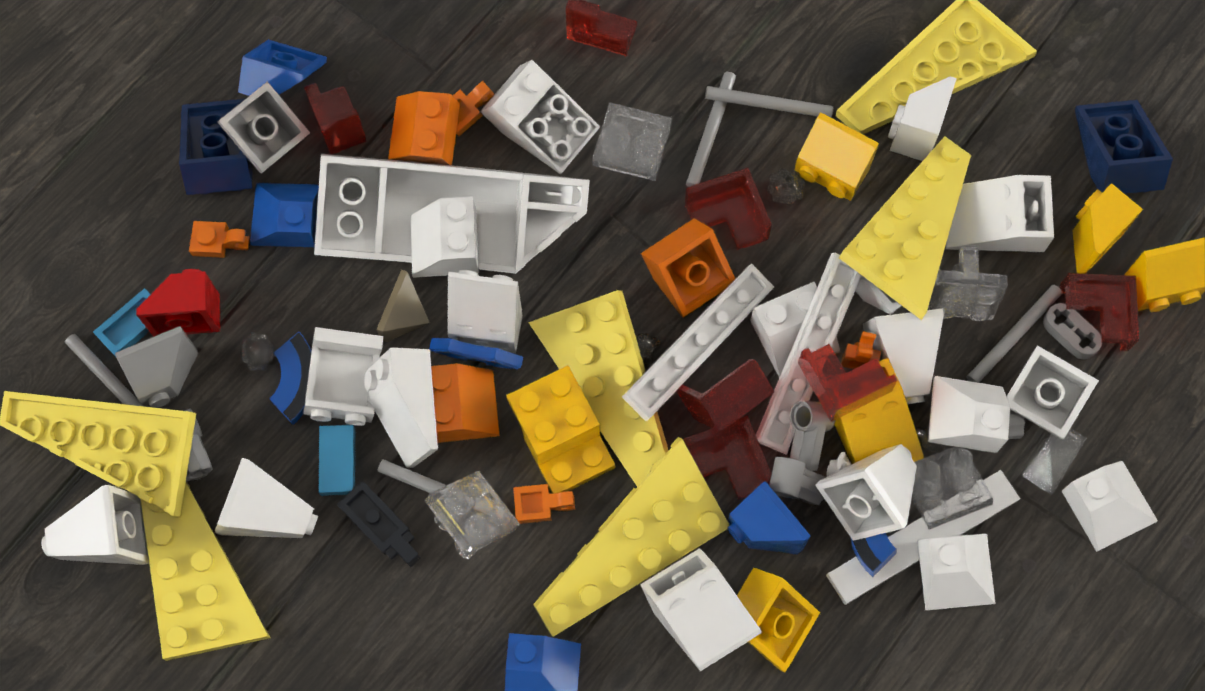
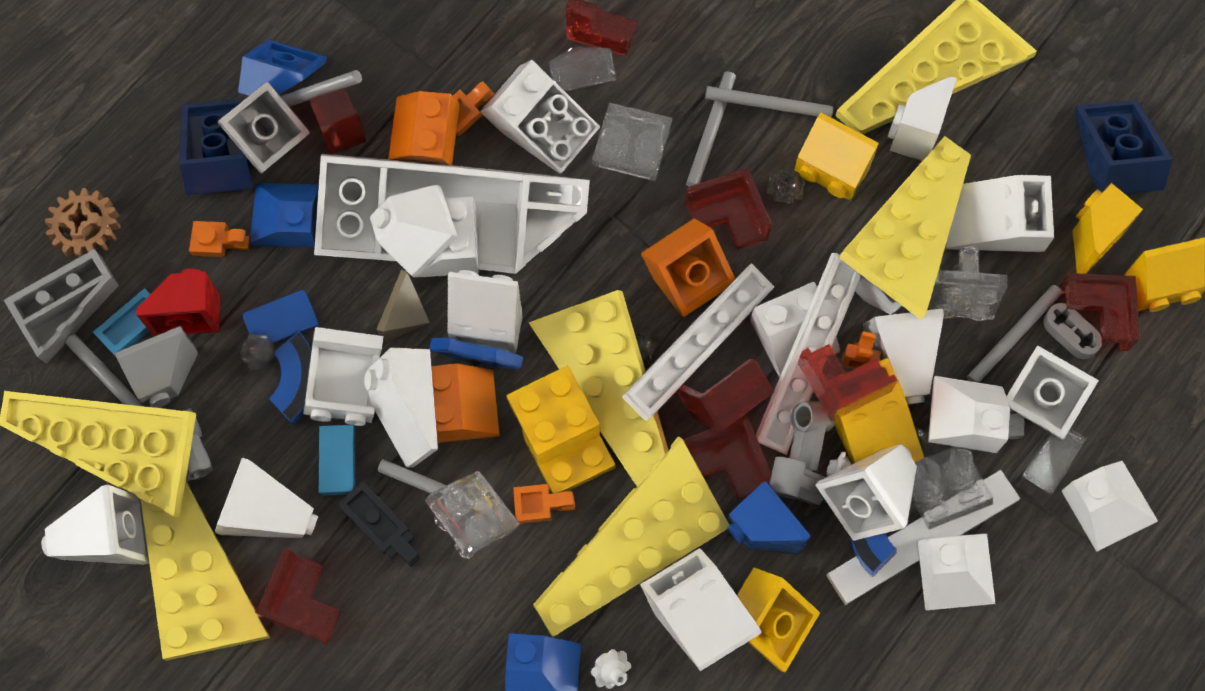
(61, 303): none -> light grey wedge
(83, 224): none -> medium nougat gear
(282, 317): none -> blue slope
(288, 600): none -> clear red panel
(322, 88): none -> light grey bar
(414, 227): none -> white slope
(582, 67): none -> clear slope
(611, 669): none -> white plant

